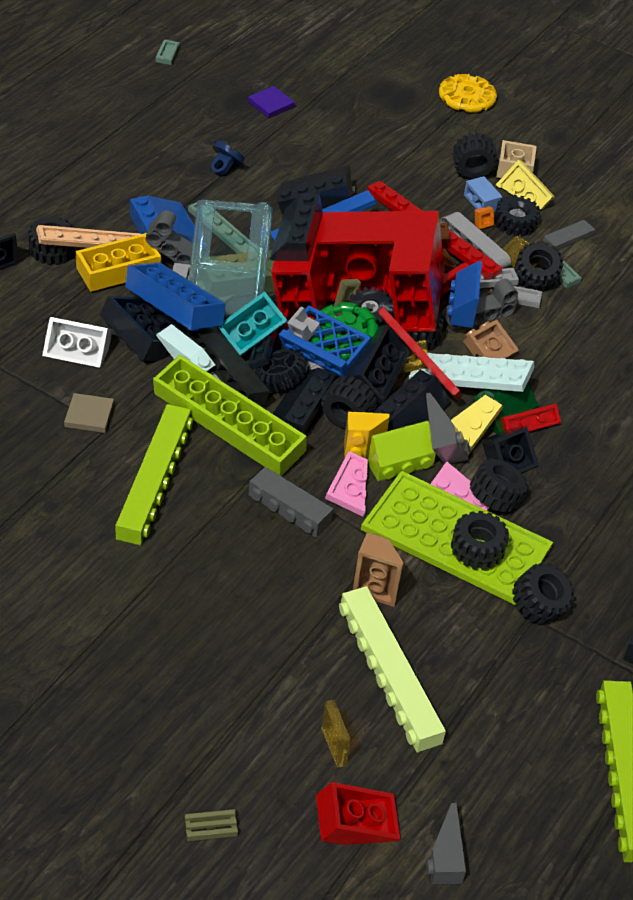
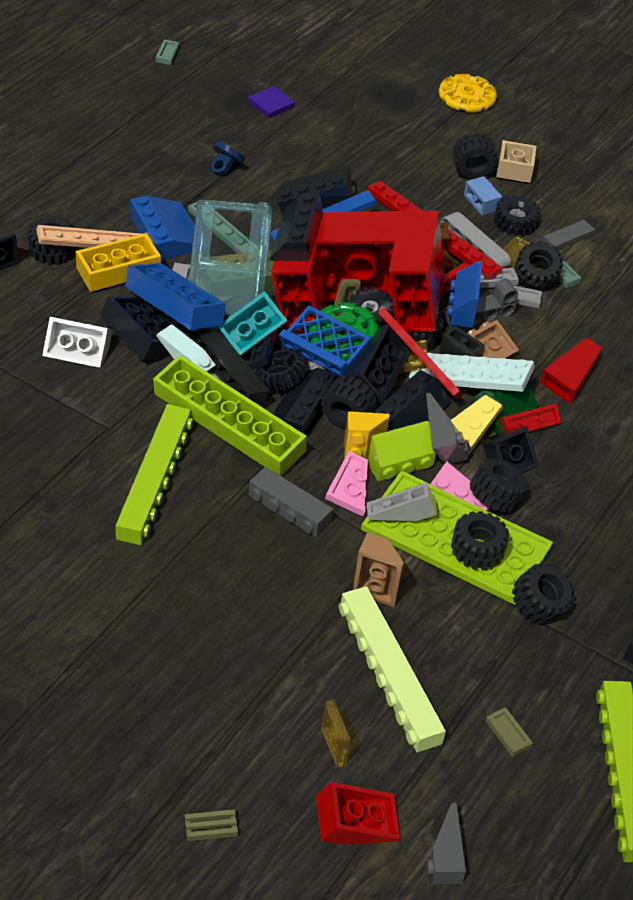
(89, 413): dark tan tile -> none
(168, 242): dark grey beam -> none
(302, 325): light grey panel -> none
(405, 505): none -> light grey slope
(460, 343): none -> pearl dark grey brick
(484, 217): orange tile -> none
(508, 732): none -> olive tile
(523, 182): light yellow wing -> none
(570, 371): none -> red slope

